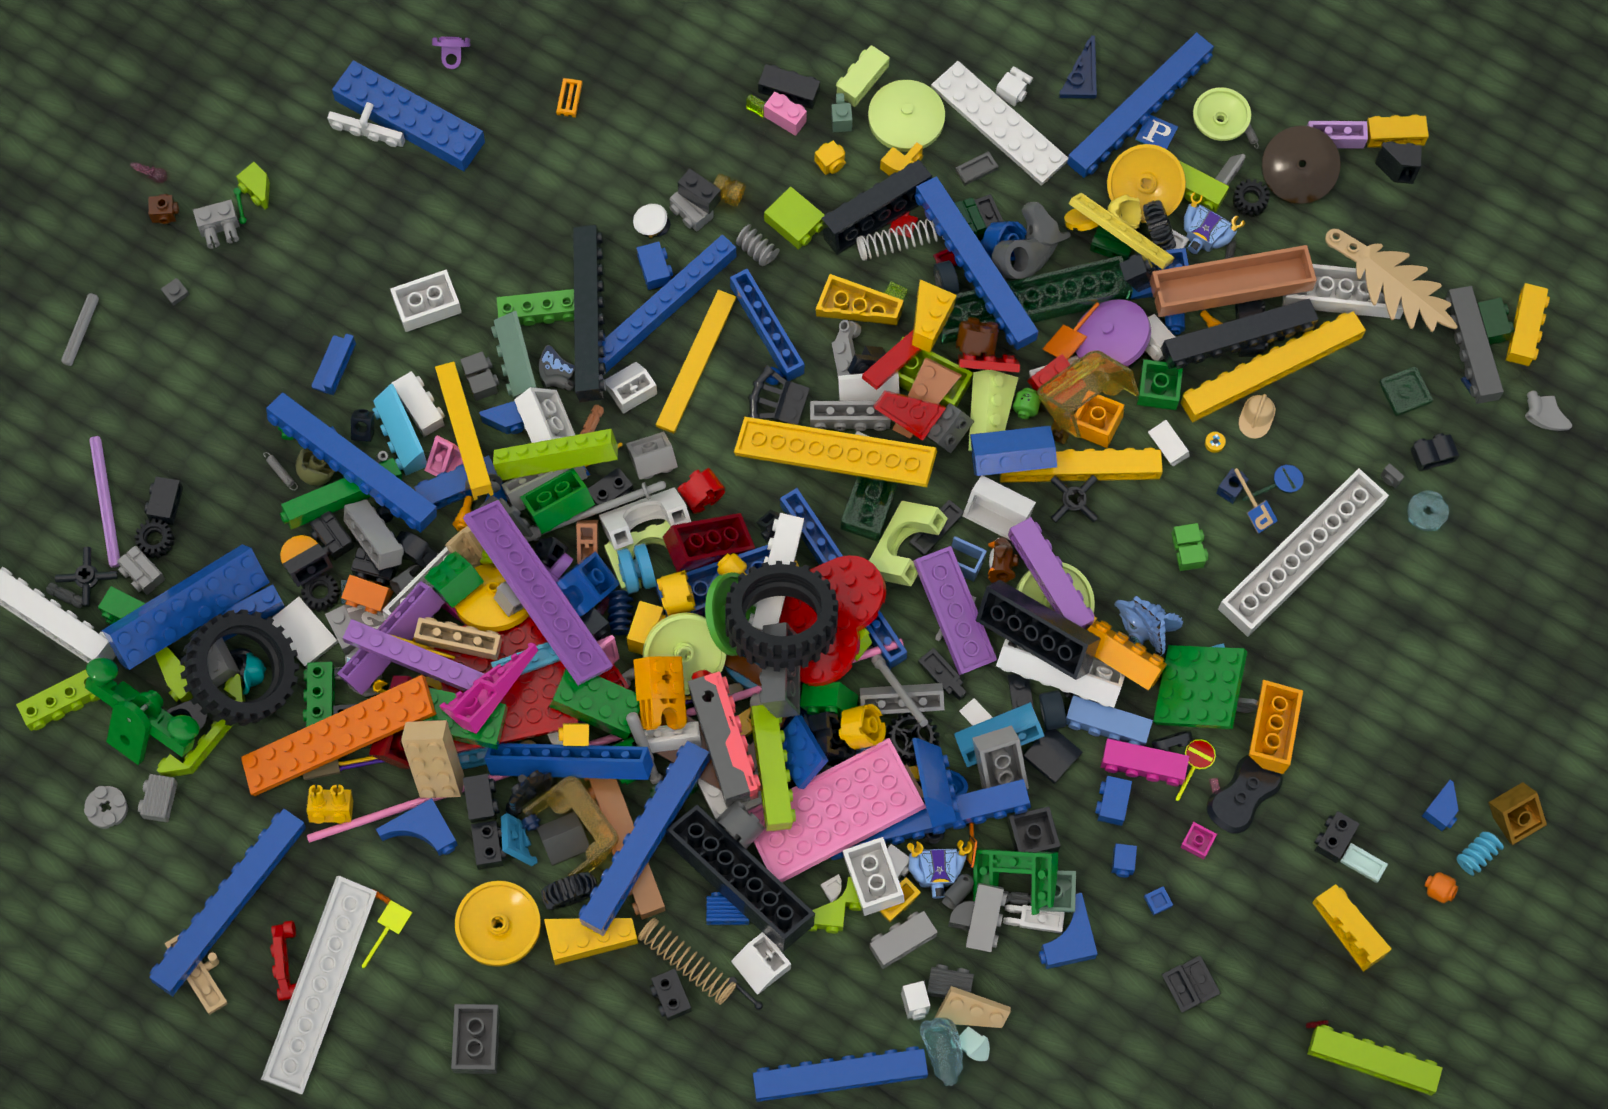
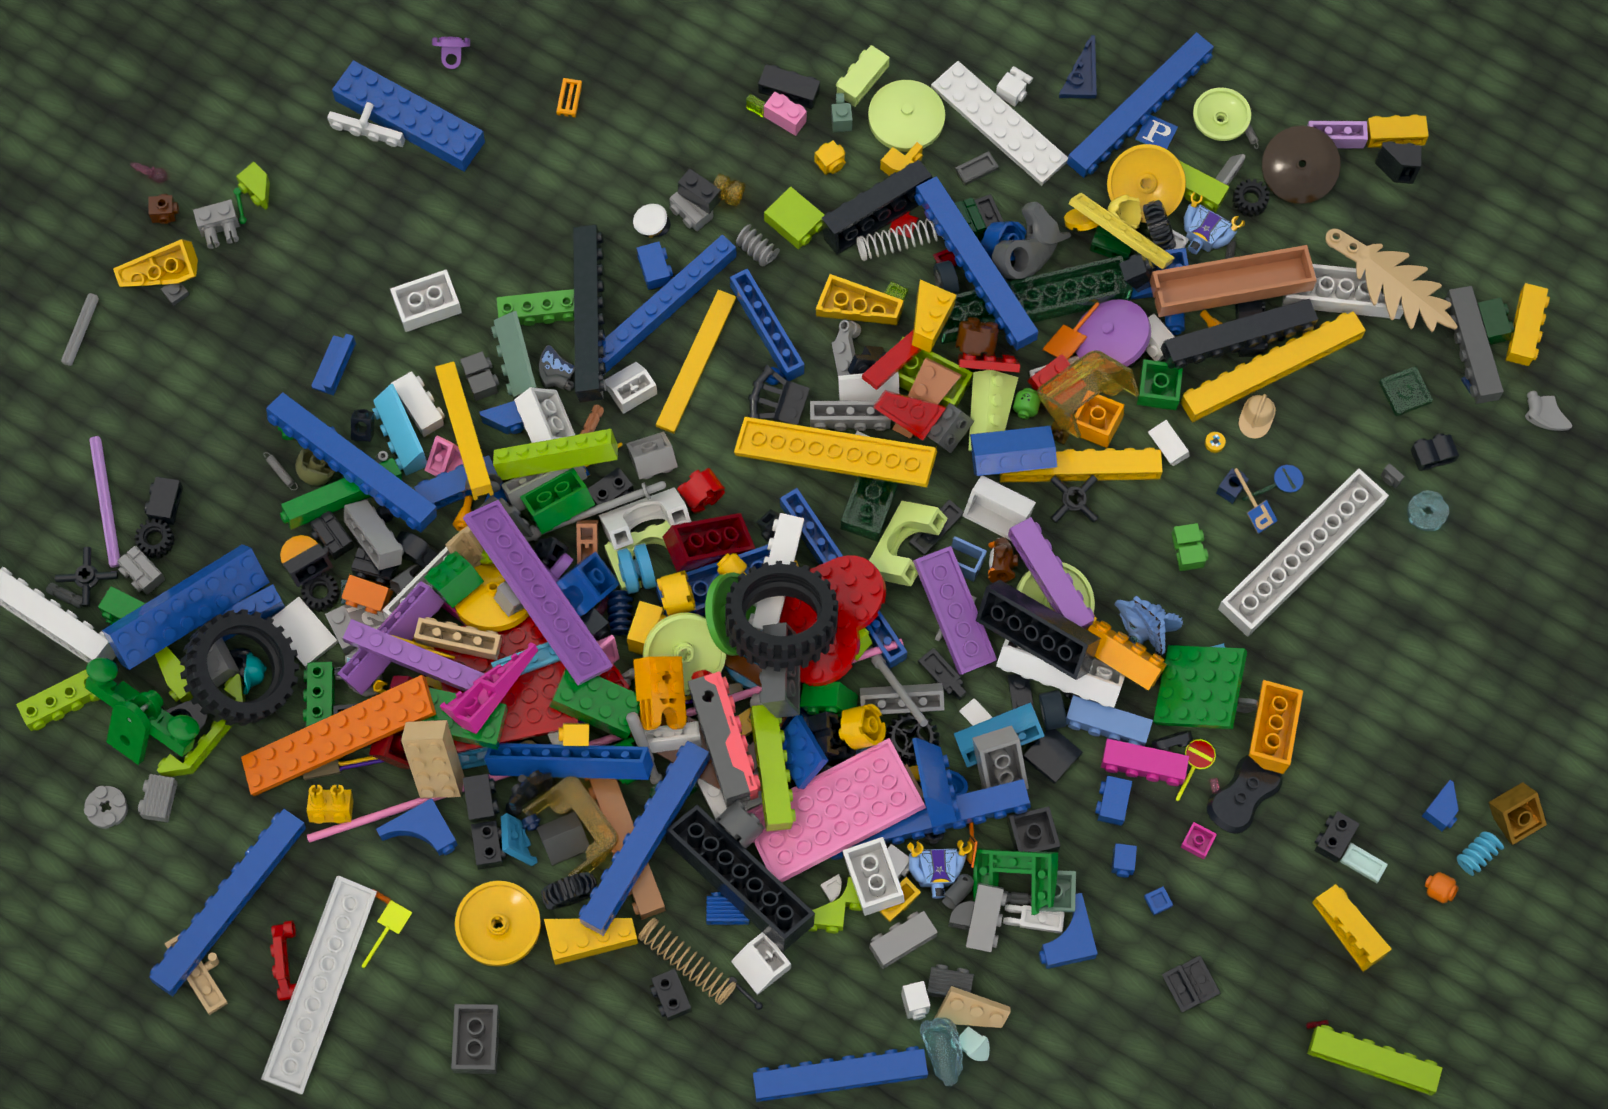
(163, 266): none -> yellow wedge

